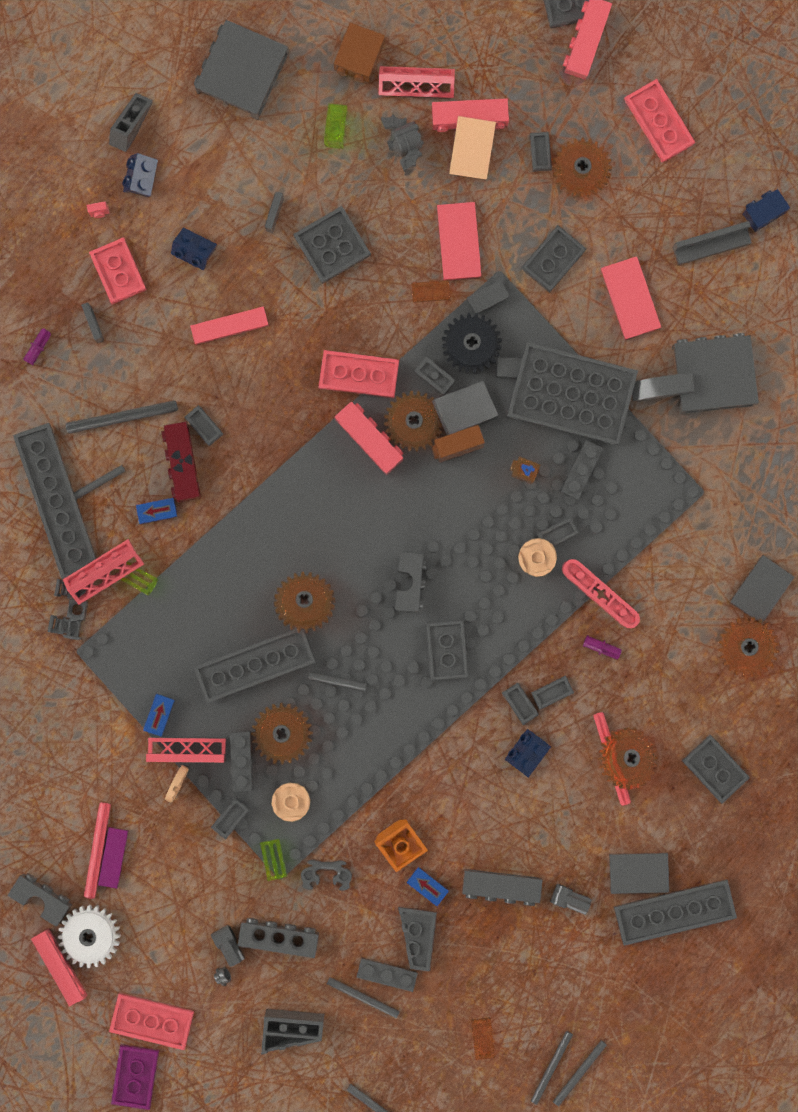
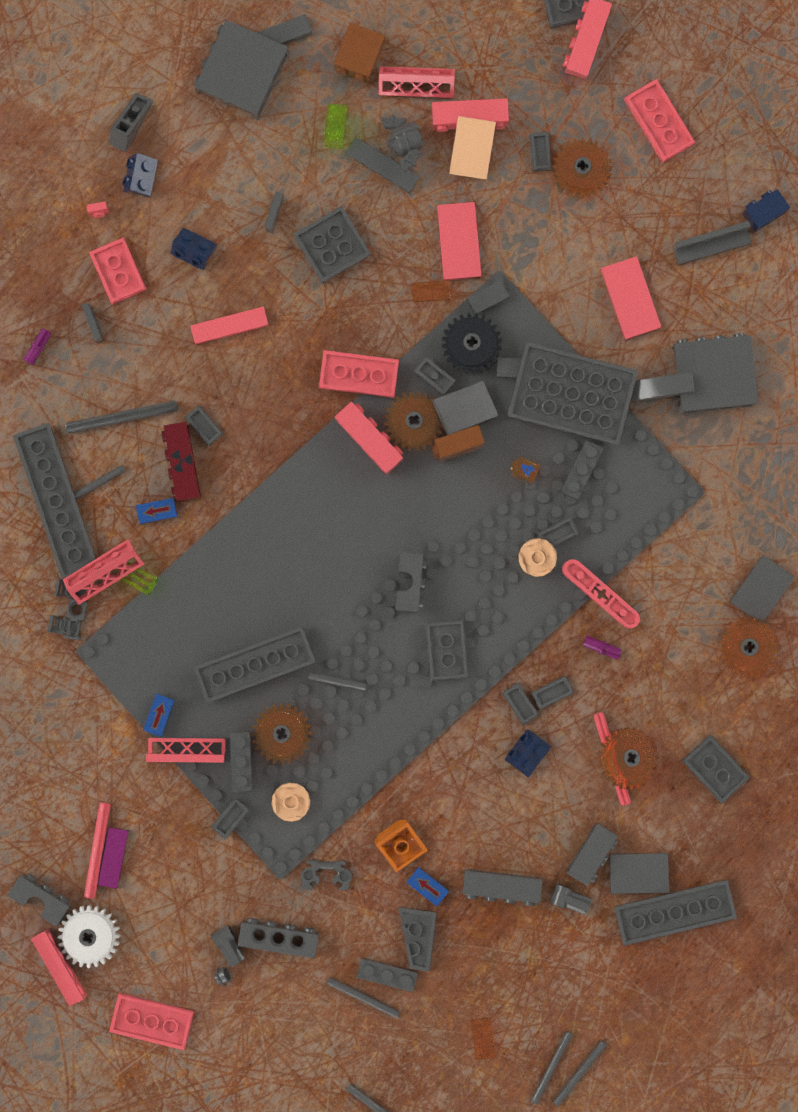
(135, 1077): magenta tile -> none
(176, 783): light nougat tile -> none
(281, 859): clear neon green tile -> none
(288, 30): none -> dark grey tile
(290, 1029): dark grey wedge -> none
(304, 589): clear orange gear -> none
(382, 165): none -> dark grey tile
(553, 258): dark grey tile -> none
(592, 854): none -> dark grey brick

